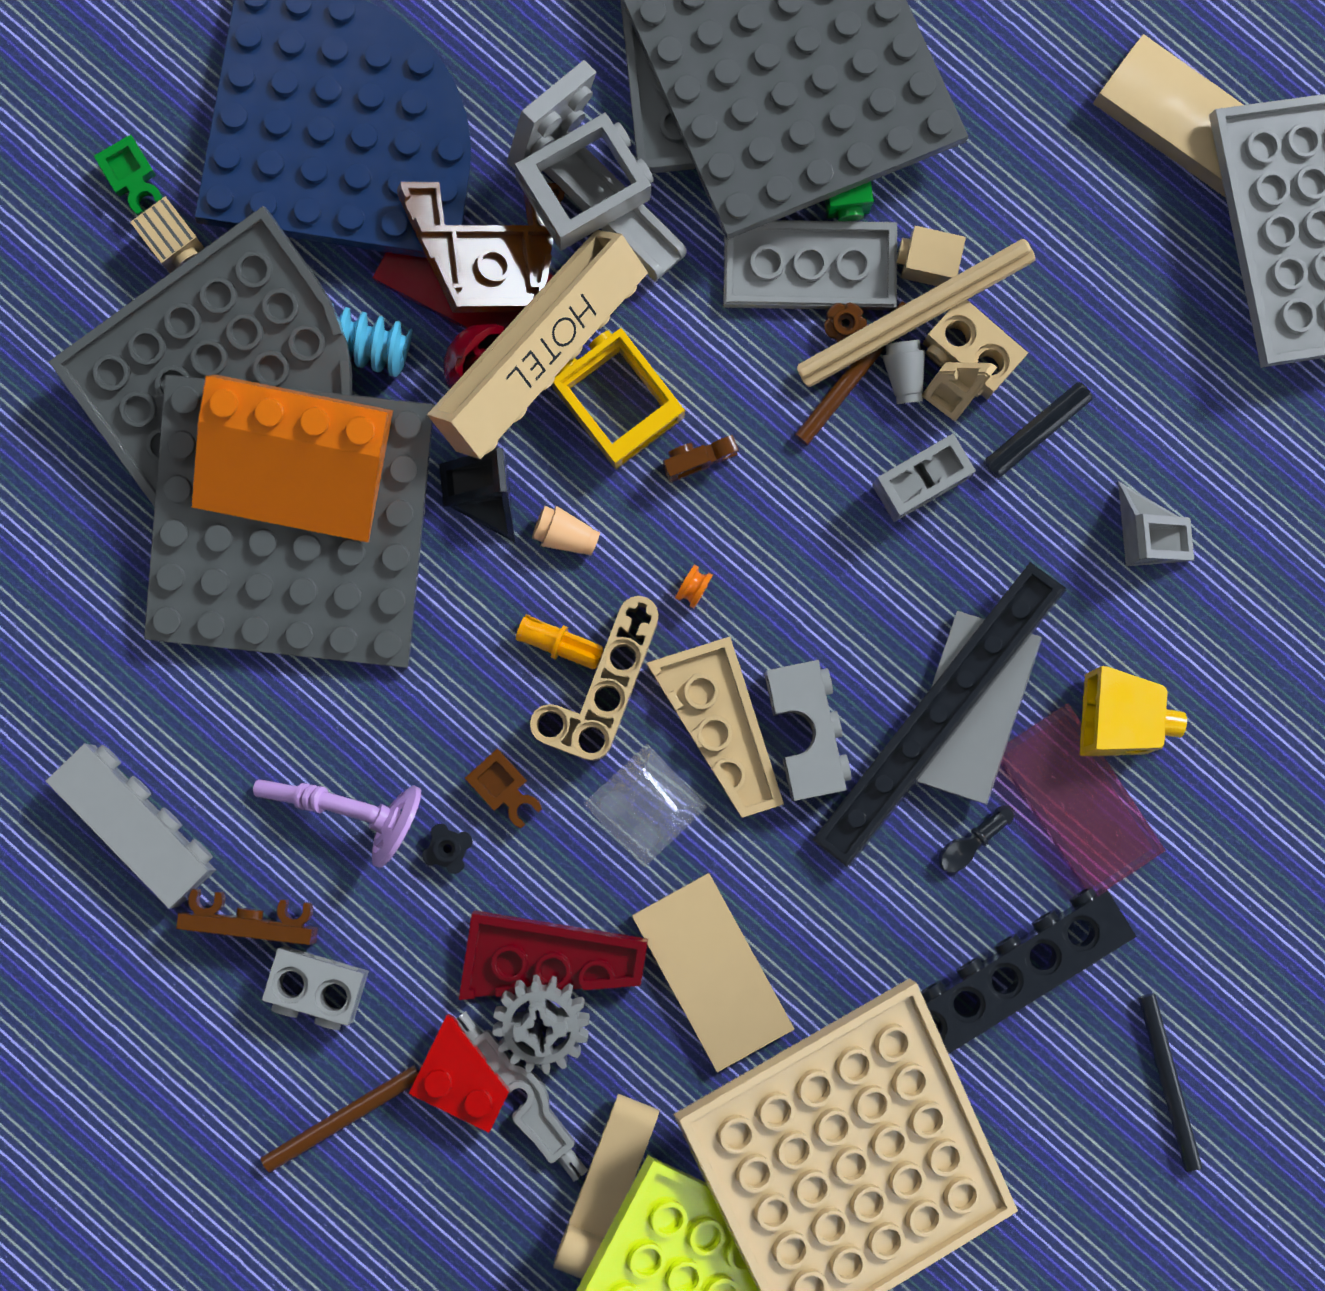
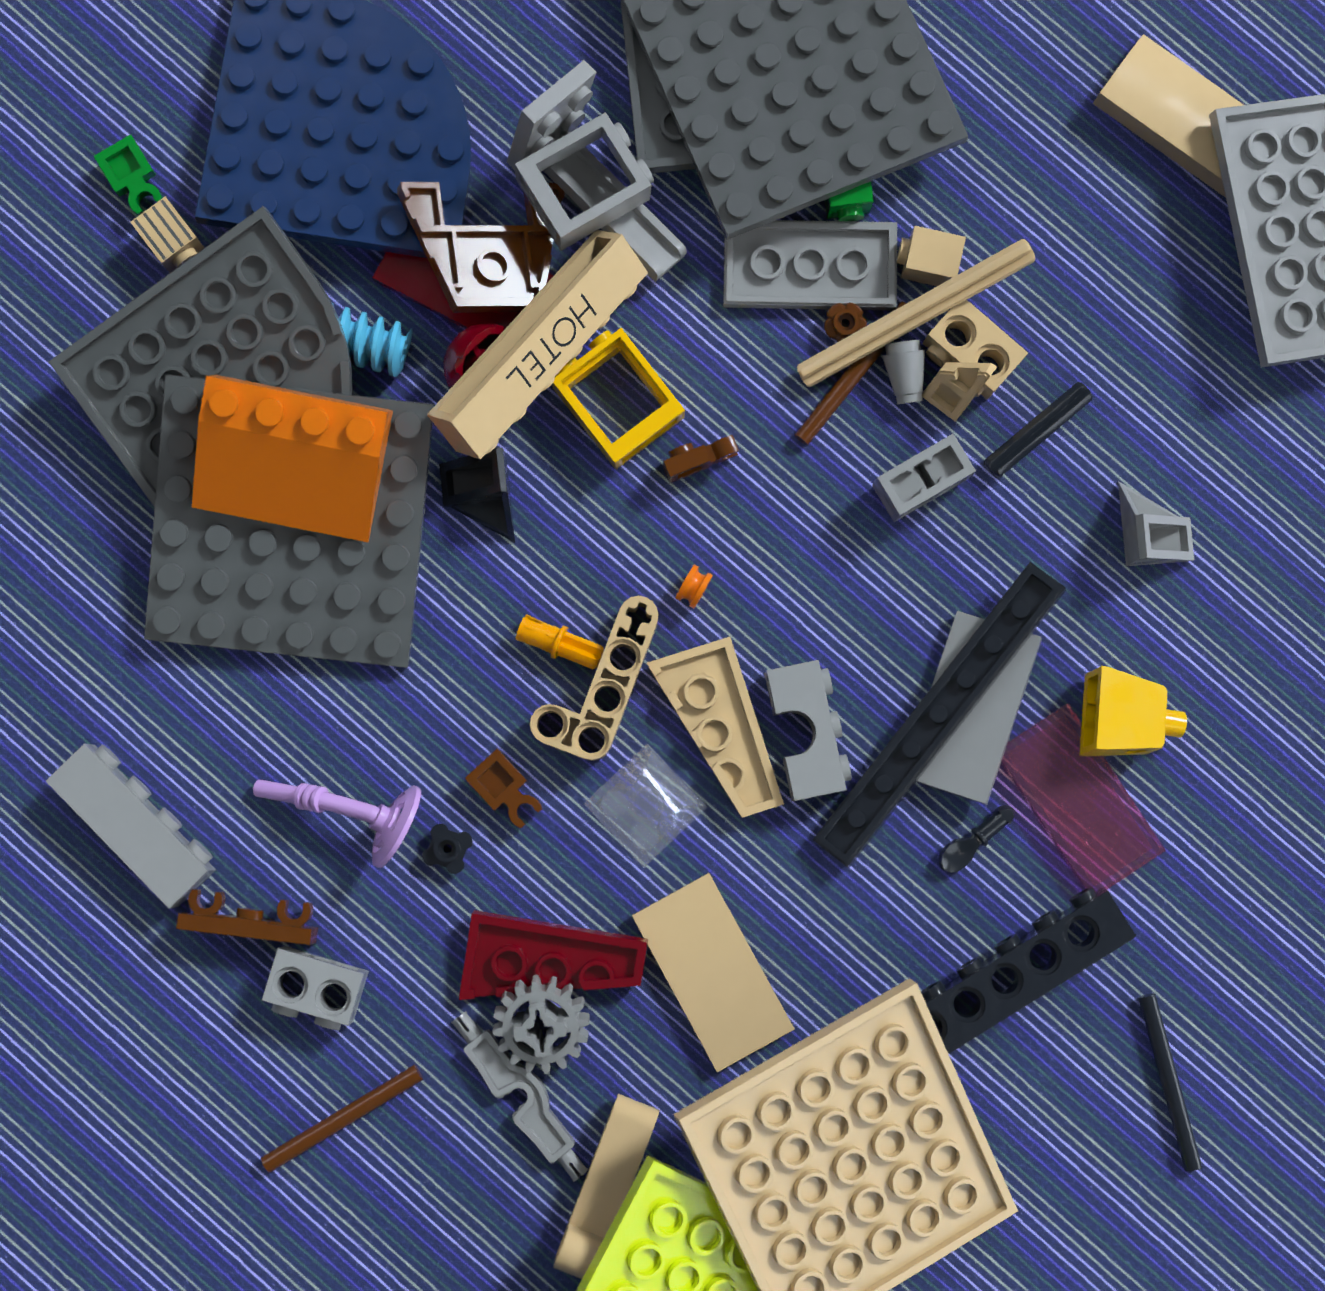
(460, 1079): red wing -> none
(564, 532): light nougat cone -> none

